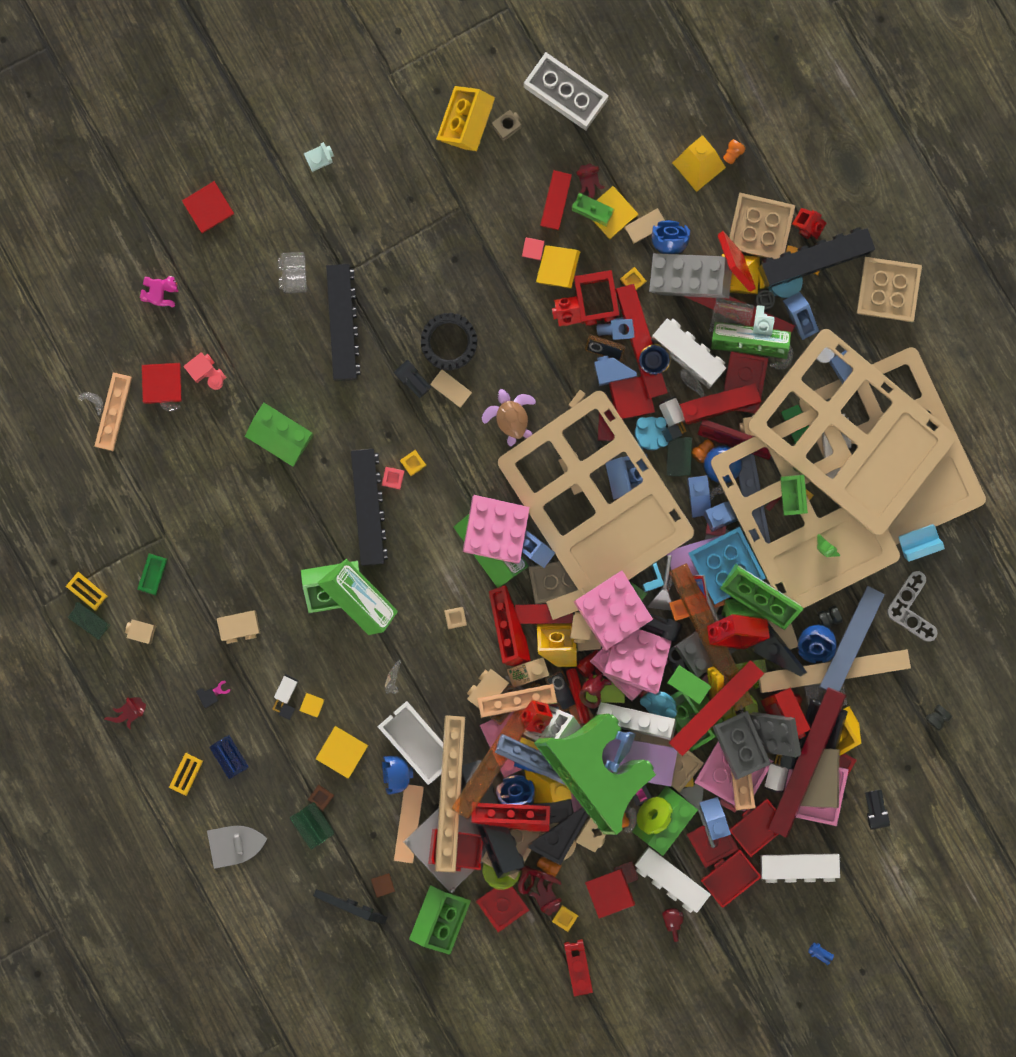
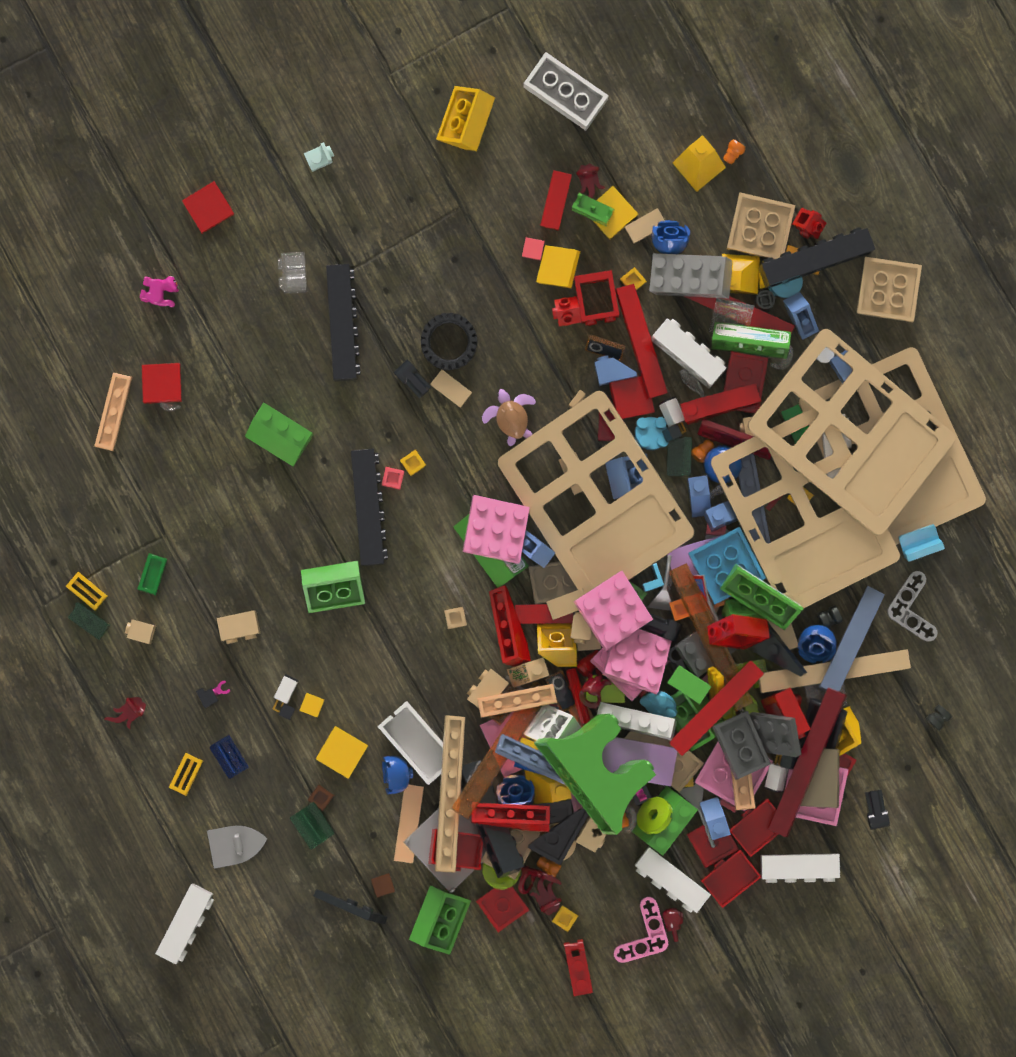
(93, 398): clear piece -> none
(184, 924): none -> white brick
(202, 367): coral brick -> none
(358, 598): bright green slope -> none
(391, 679): clear bar -> none
(505, 133): dark tan brick -> none
(536, 716): red brick -> none
(610, 893): red tile -> none
(617, 329): medium blue bracket -> none
(626, 742): medium blue flag -> none
(628, 871): clear red tile -> none
(652, 935): none -> bright pink beam
(654, 359): dark blue hair -> none
(736, 261): red tile -> none
(763, 324): light aqua bracket -> none
(793, 495): bright green hinge -> none
(820, 953): blue pin -> none
(826, 548): bright green piece -> none

